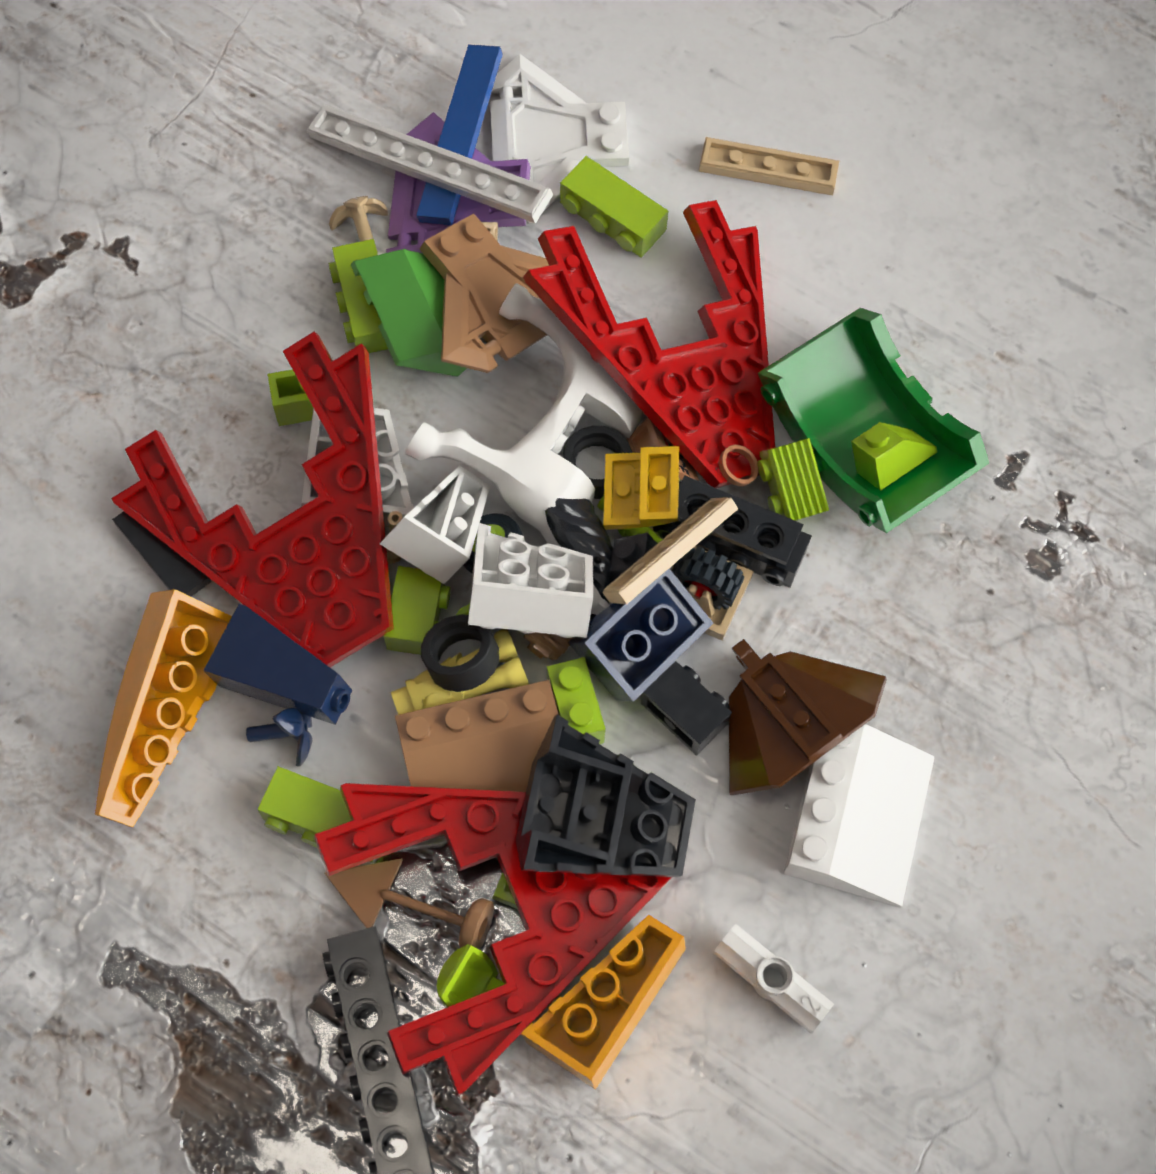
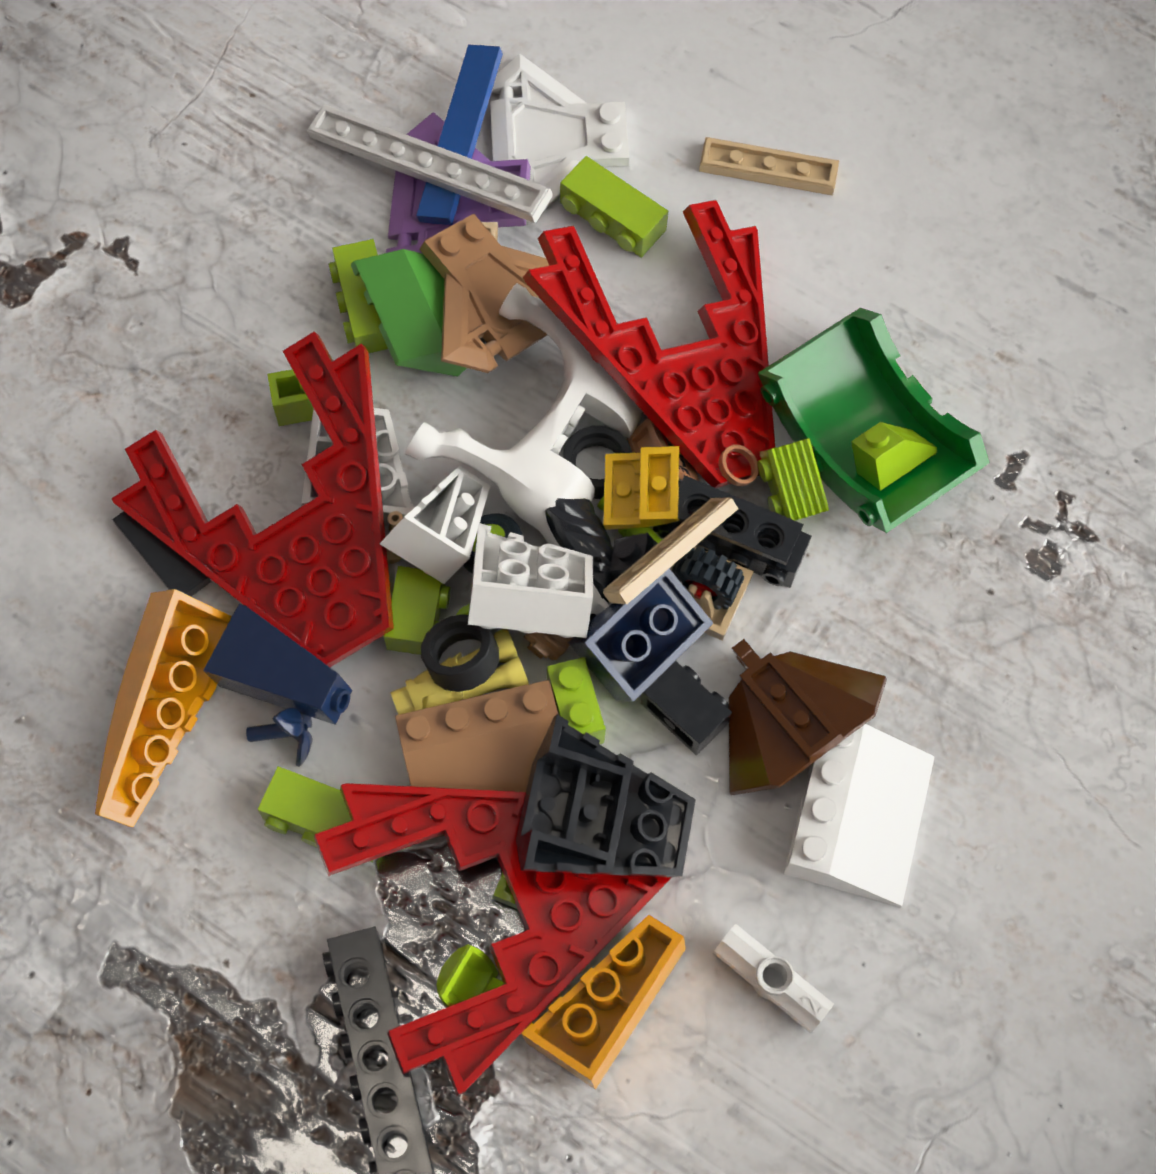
(356, 209): tan plant -> none
(369, 886): medium nougat piece -> none

